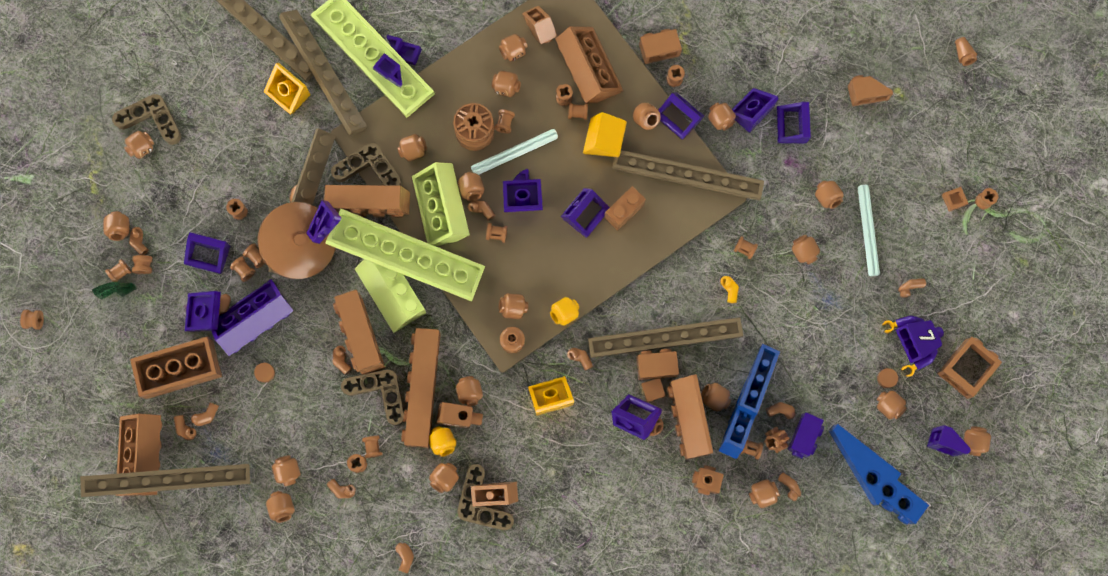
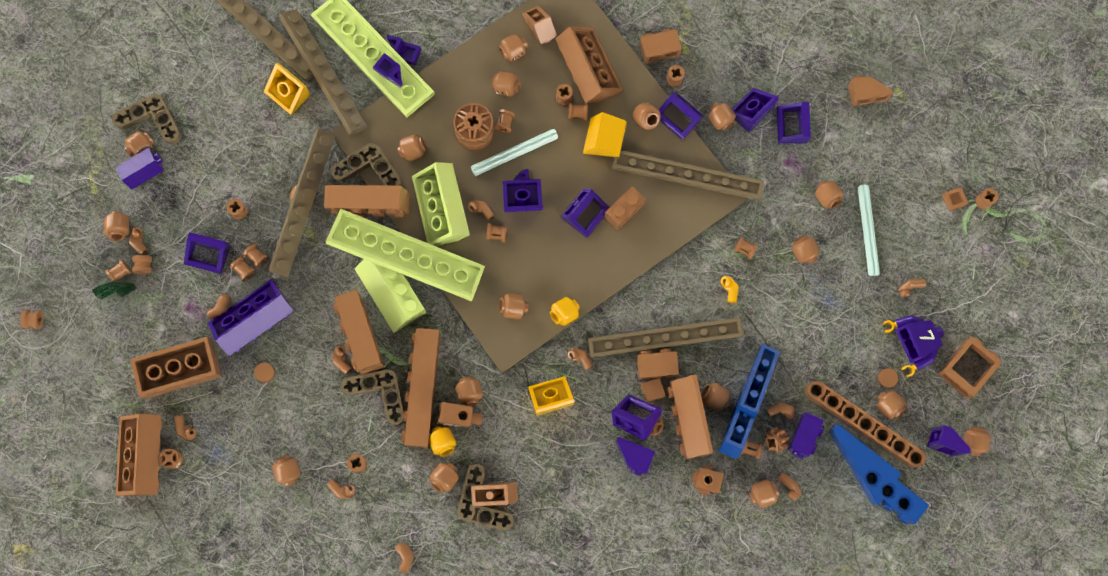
(140, 168): none -> dark purple brick
(164, 480): dark tan plate -> none
(167, 456): none -> medium nougat wheel
(202, 311): dark purple tile -> none
(205, 417): medium nougat arm -> none
(280, 507): medium nougat head -> none
(288, 247): medium nougat dish -> none
(323, 222): dark purple wing -> none
(372, 446): medium nougat bush -> none
(471, 186): medium nougat head -> none
(509, 346): medium nougat head -> none
(635, 456): none -> dark purple slope
(874, 425): none -> medium nougat beam
(965, 52): medium nougat cone -> none

